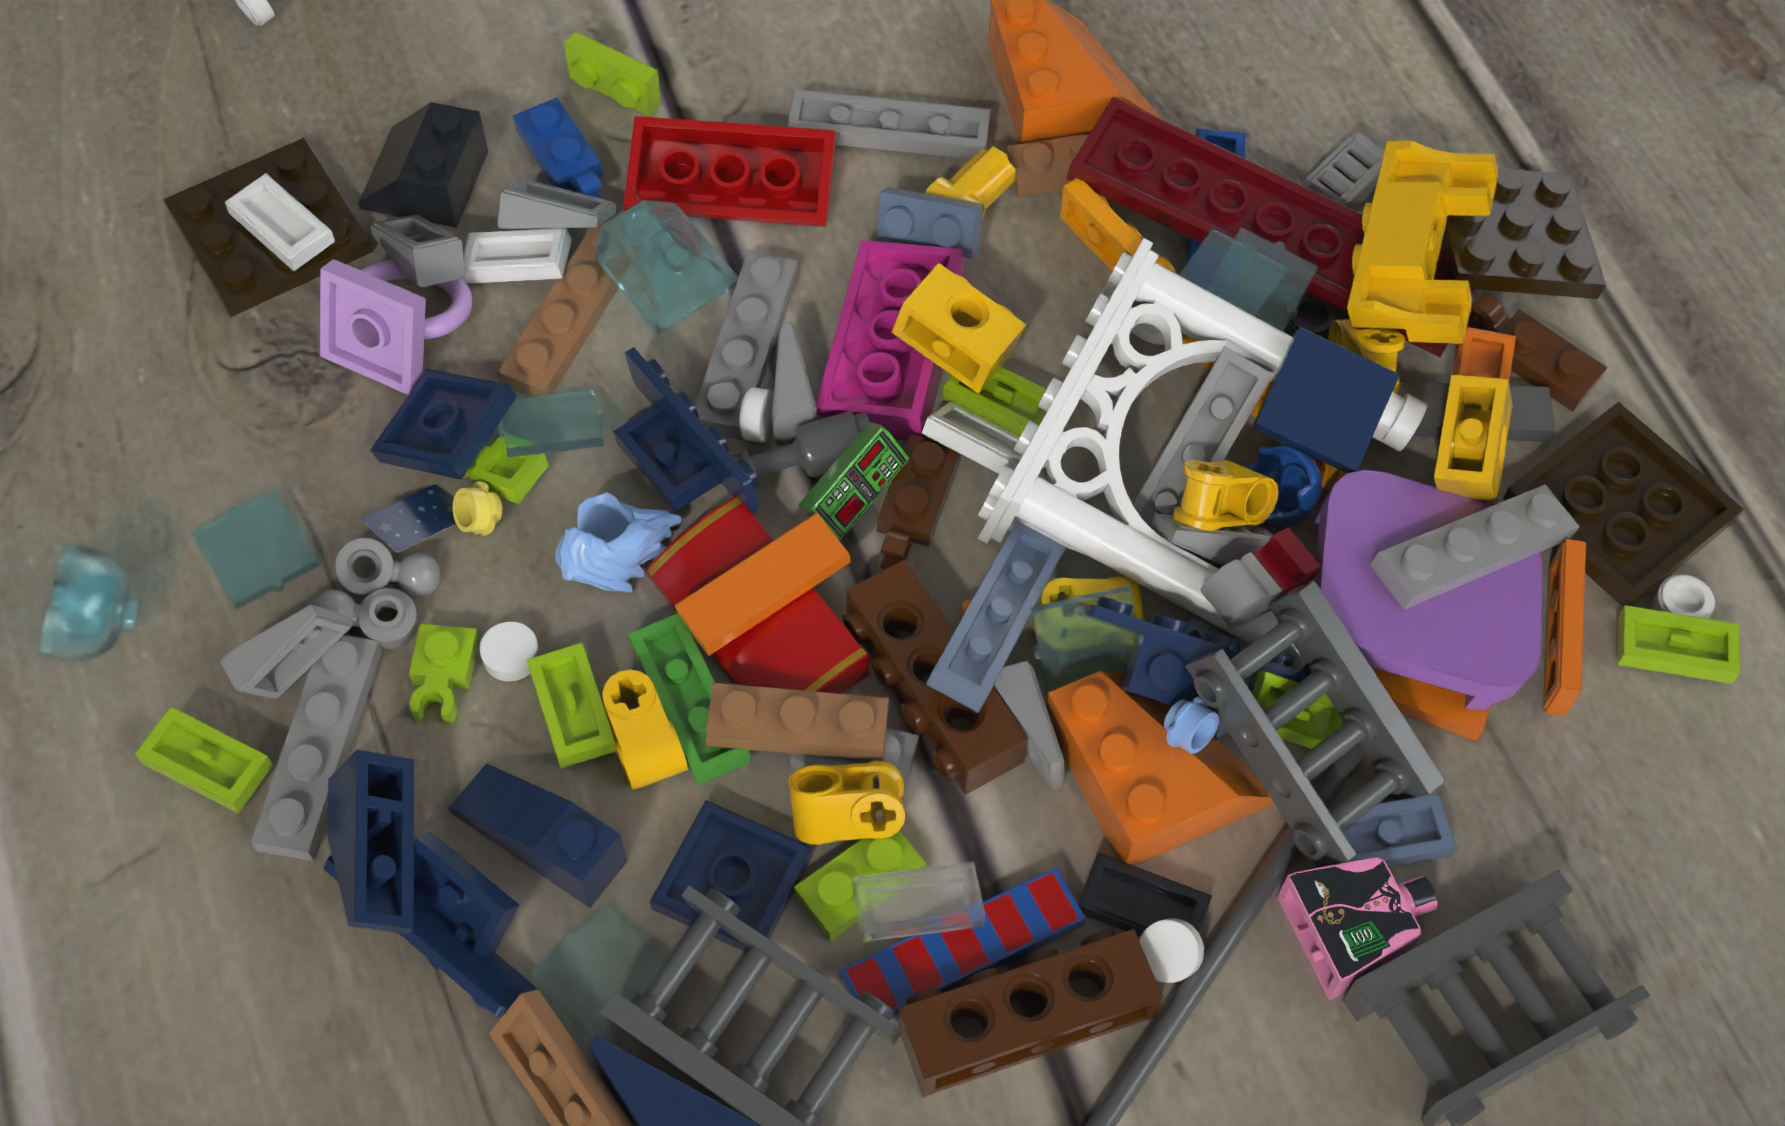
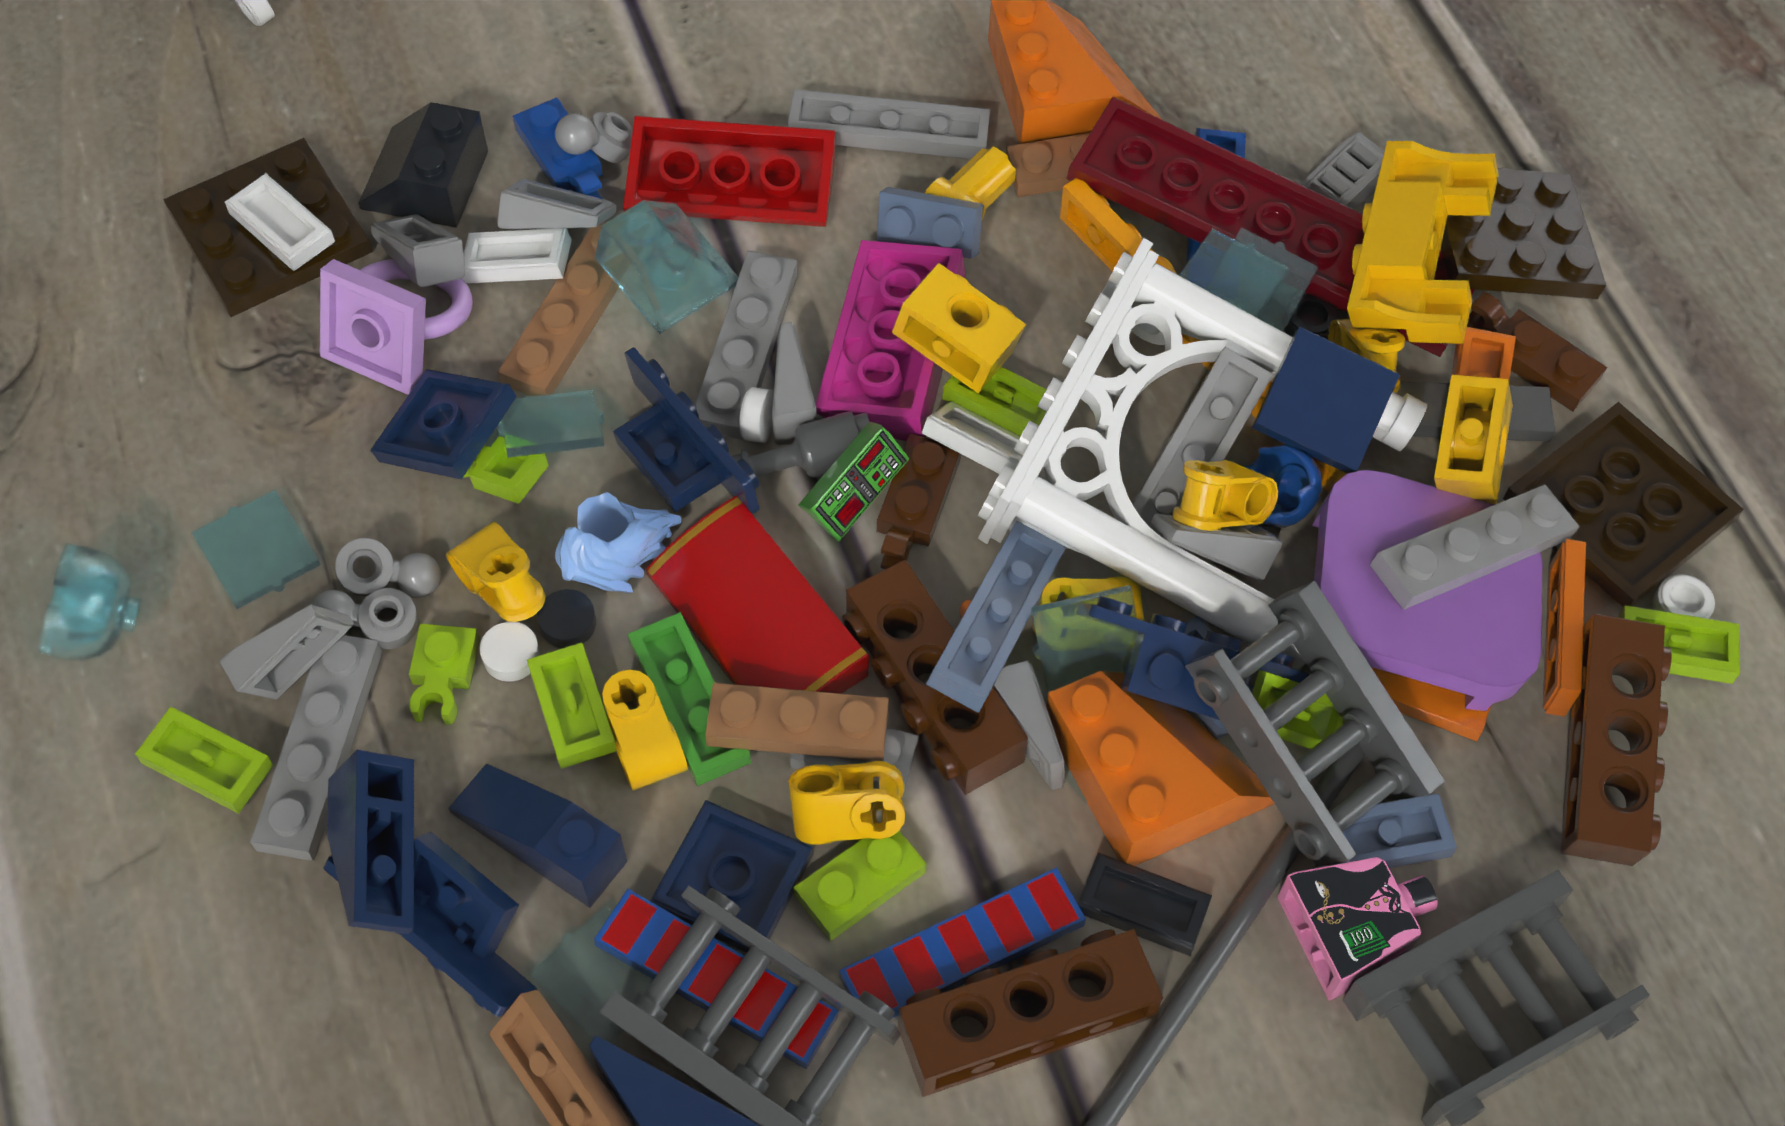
(413, 518): dark blue sticker -> none
(477, 509): light yellow plate -> none
(498, 573): none -> yellow piece
(567, 618): none -> black tile
(604, 134): none -> light grey plate
(612, 74): lime plate -> none
(647, 936): none -> tile
(762, 584): orange tile -> none
(918, 901): clear tile -> none
(1172, 949): white tile -> none
(1190, 725): light blue plate -> none
(1248, 584): leg -> none
(1590, 821): none -> reddish brown brick

